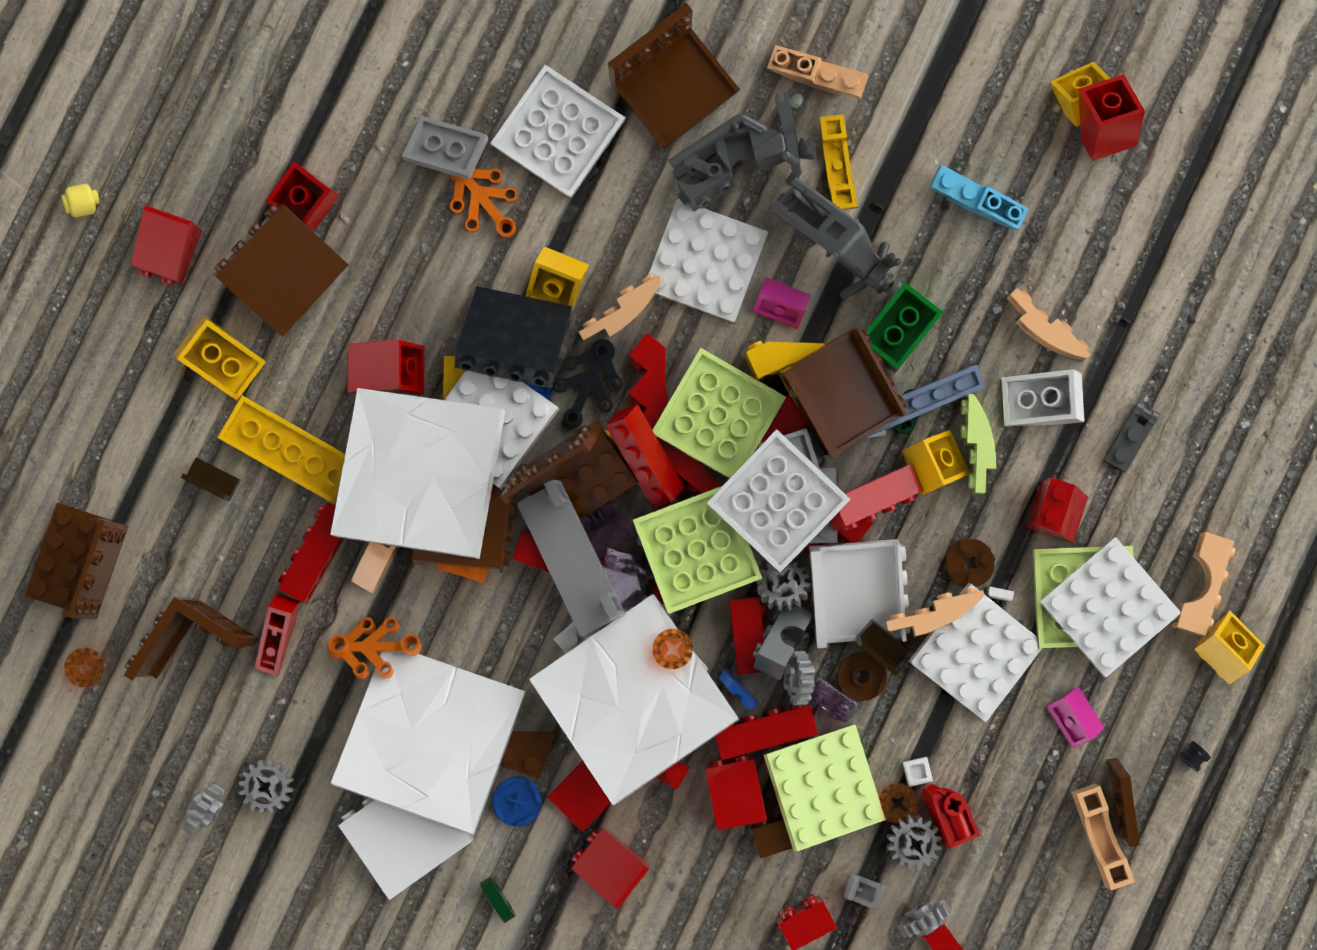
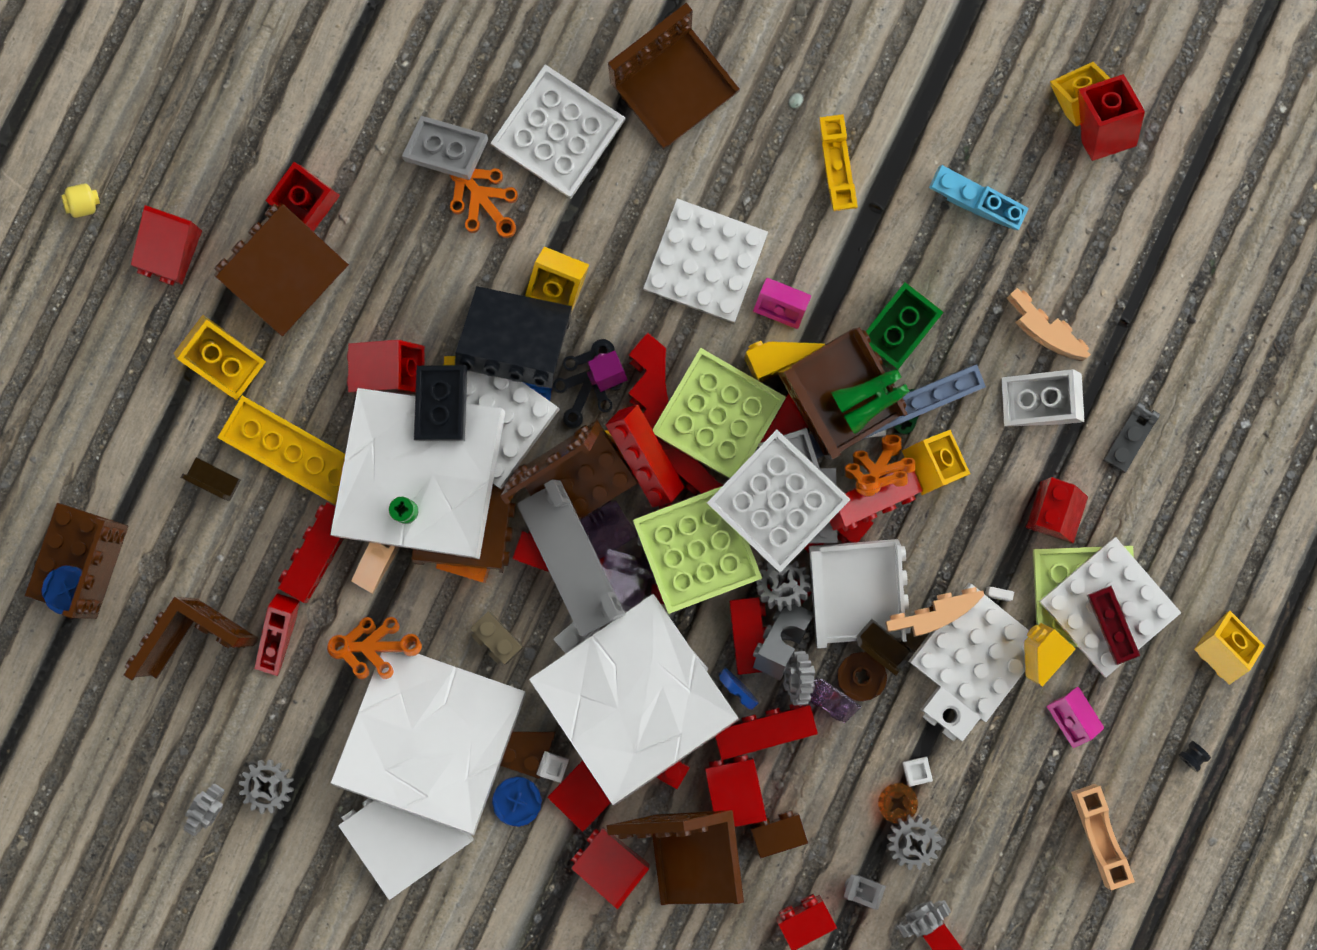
(60, 587): none -> blue tile
(76, 675): clear orange gear -> none
(409, 511): none -> green wheel
(440, 403): none -> black tile
(497, 638): none -> dark tan brick
(497, 899): dark green beam -> none
(552, 766): none -> white tile
(606, 371): none -> magenta brick
(632, 305): light nougat slope -> none
(674, 637): clear orange gear -> none
(692, 855): none -> reddish brown bracket
(737, 141): dark grey piece -> none
(817, 73): light nougat slope -> none
(824, 787): yellowish green plate -> none
(838, 234): dark grey piece -> none
(849, 397): none -> green piece
(871, 483): none -> orange plant
(953, 824): red piece -> none
(964, 718): none -> white brick
(966, 549): reddish brown plate -> none
(978, 434): yellowish green slope -> none
(1044, 653): none -> yellow slope
(1113, 625): none -> dark red tile
(1124, 802): reddish brown wing -> none
(1213, 555): light nougat arch -> none

